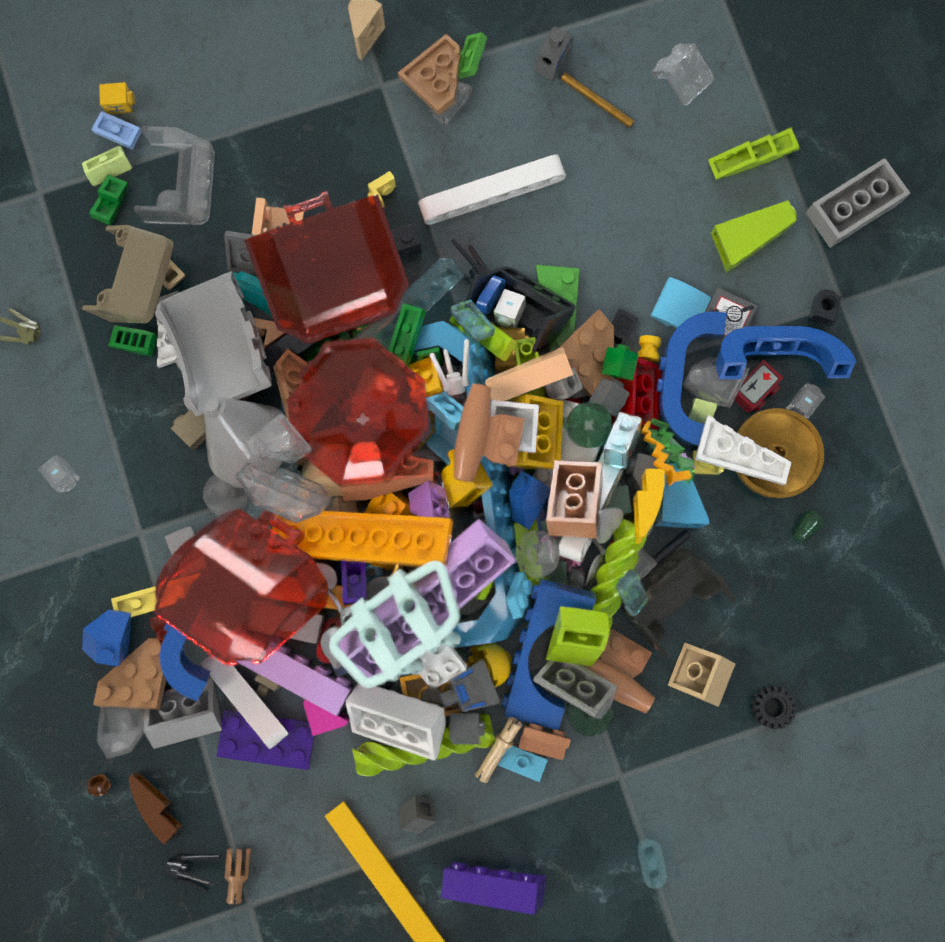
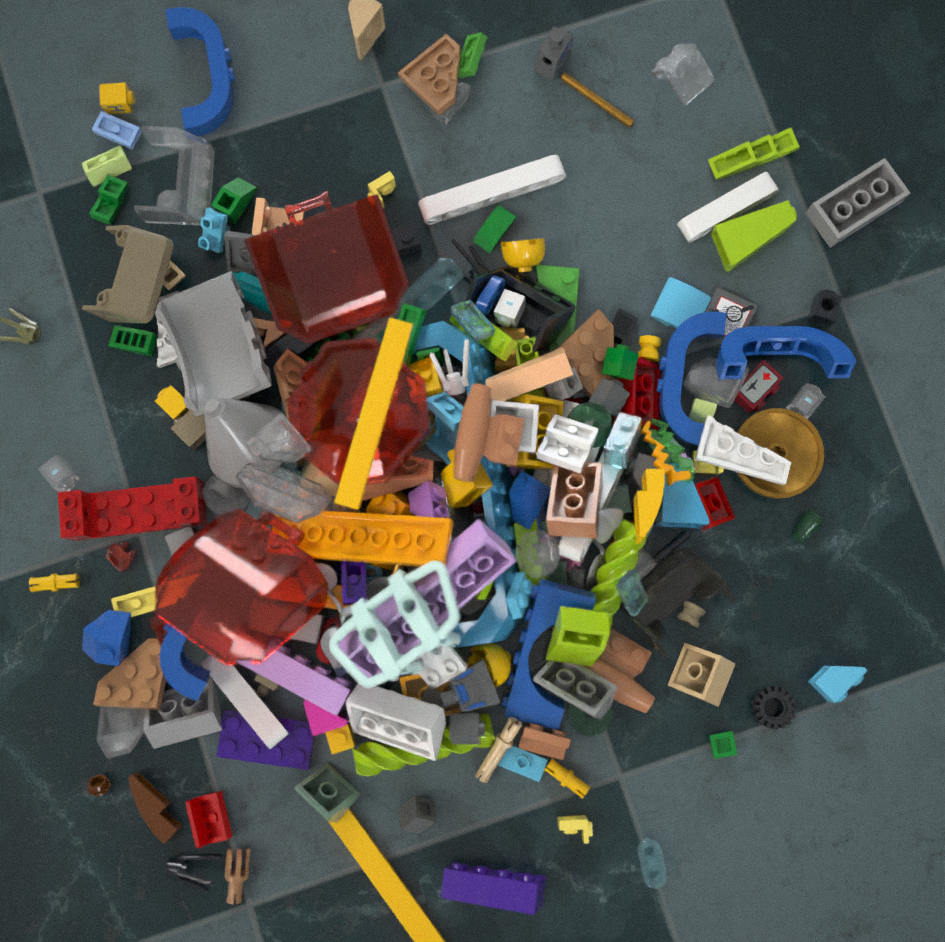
(54, 582): none -> yellow pin
(118, 557): none -> clear red tile
(132, 510): none -> red plate
(171, 402): none -> yellow brick
(209, 819): none -> red bracket
(213, 112): none -> blue arch
(214, 228): none -> medium azure hips
(234, 199): none -> green slope
(328, 792): none -> sand green slope
(341, 739): none -> yellow brick
(374, 414): none -> yellow tile
(494, 229): none -> green slope
(523, 253): none -> yellow cylinder
(567, 443): none -> white slope
(567, 778): none -> yellow pin
(572, 824): none -> light yellow bracket
(691, 614): none -> dark tan wheel
(714, 502): none -> red slope
(722, 744): none -> green plate
(728, 207): none -> white beam
(835, 681): none -> medium azure slope

